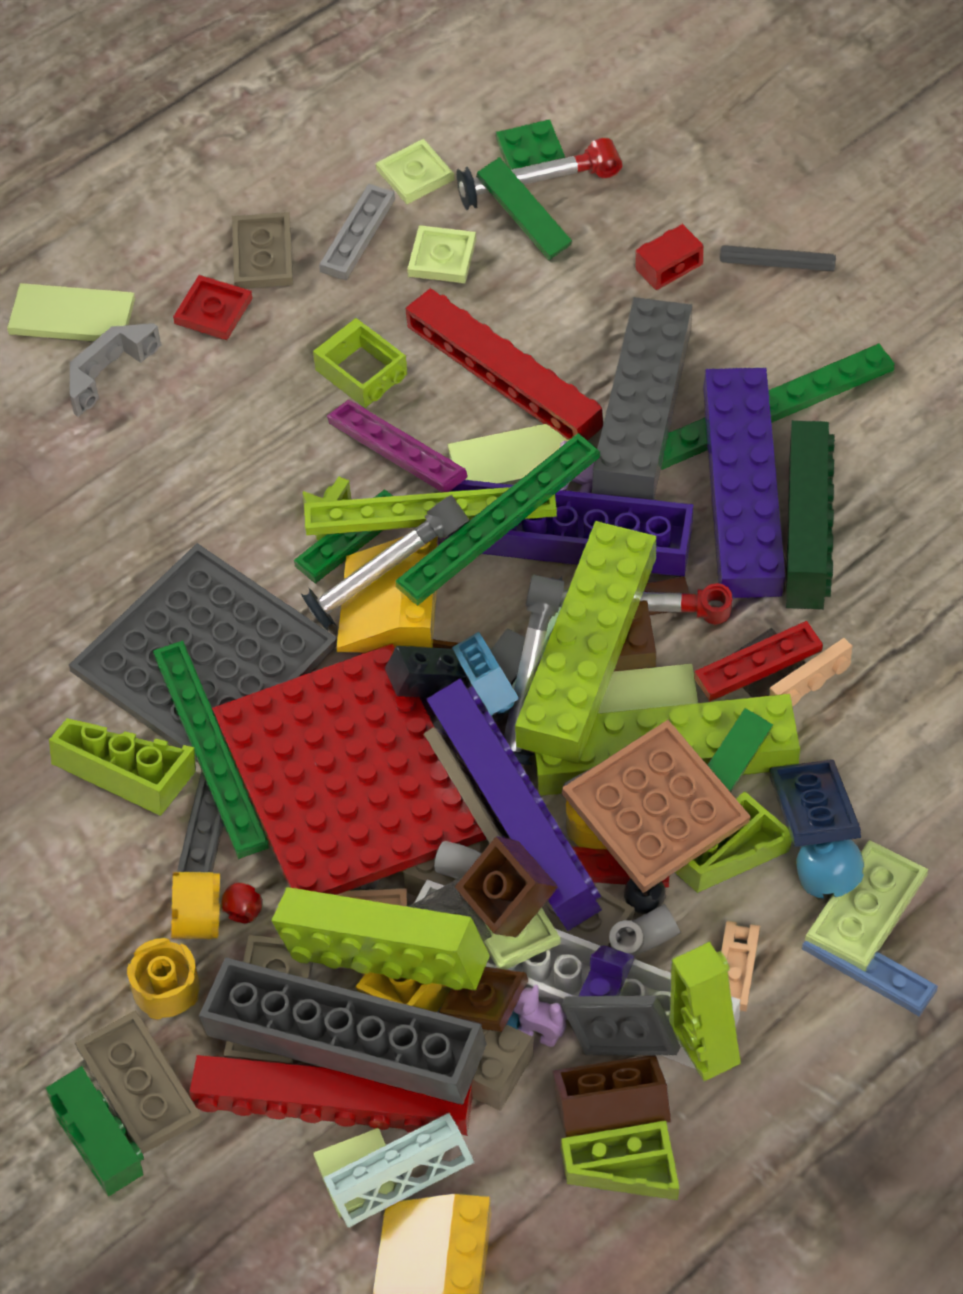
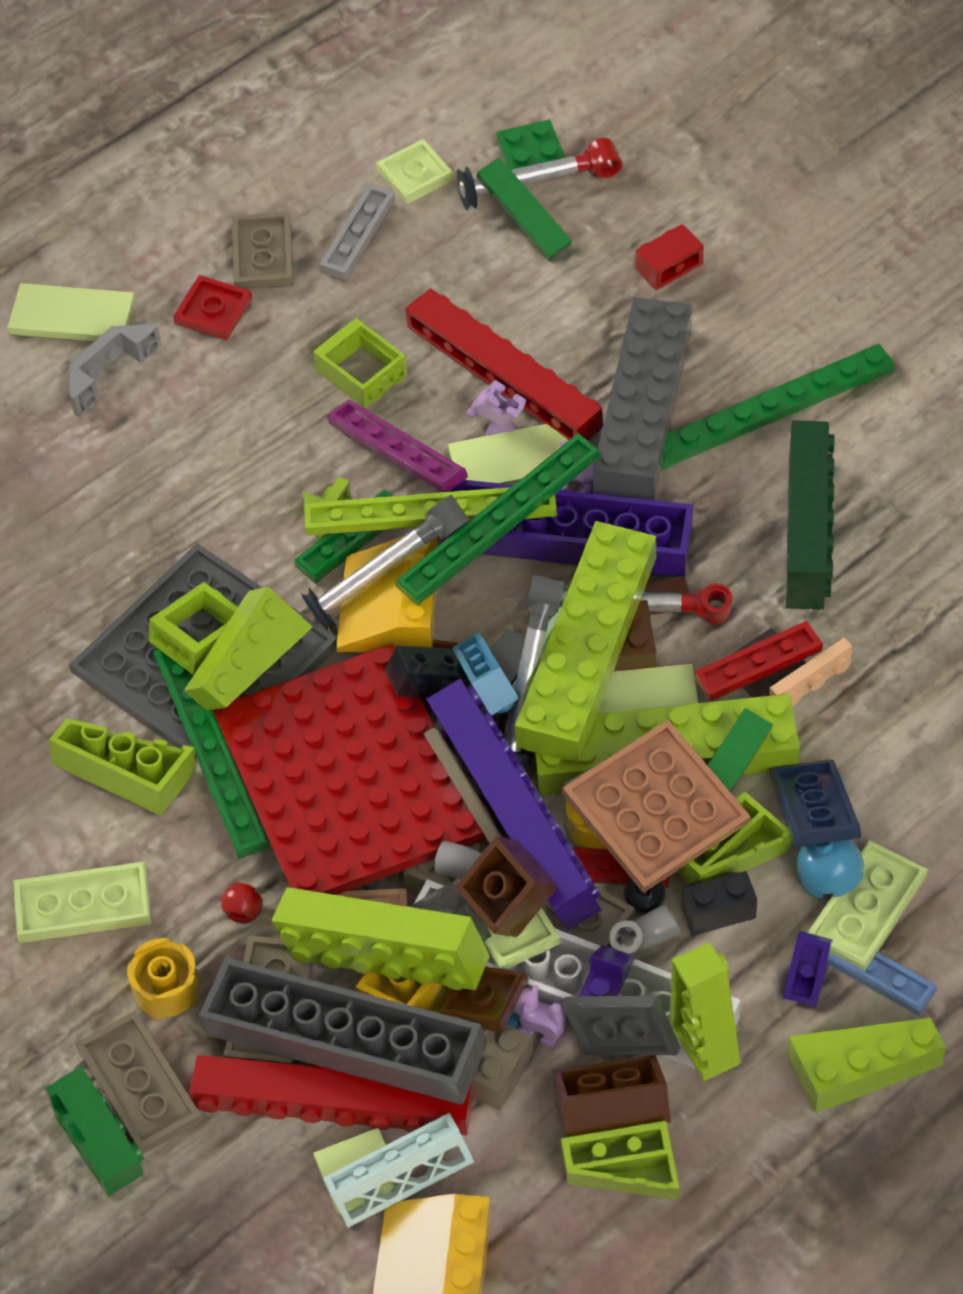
(82, 902): none -> yellowish green tile
(176, 643): none -> lime window
(195, 905): yellow brick -> none
(202, 833): dark grey tile -> none
(248, 645): none -> lime wedge
(442, 254): yellowish green plate -> none
(497, 408): none -> lavender animal
(719, 902): none -> black brick
(740, 959): light nougat plate -> none
(743, 482): dark purple brick -> none
(777, 258): dark grey axle -> none
(808, 968): none -> dark purple slope
(863, 1059): none -> lime wedge

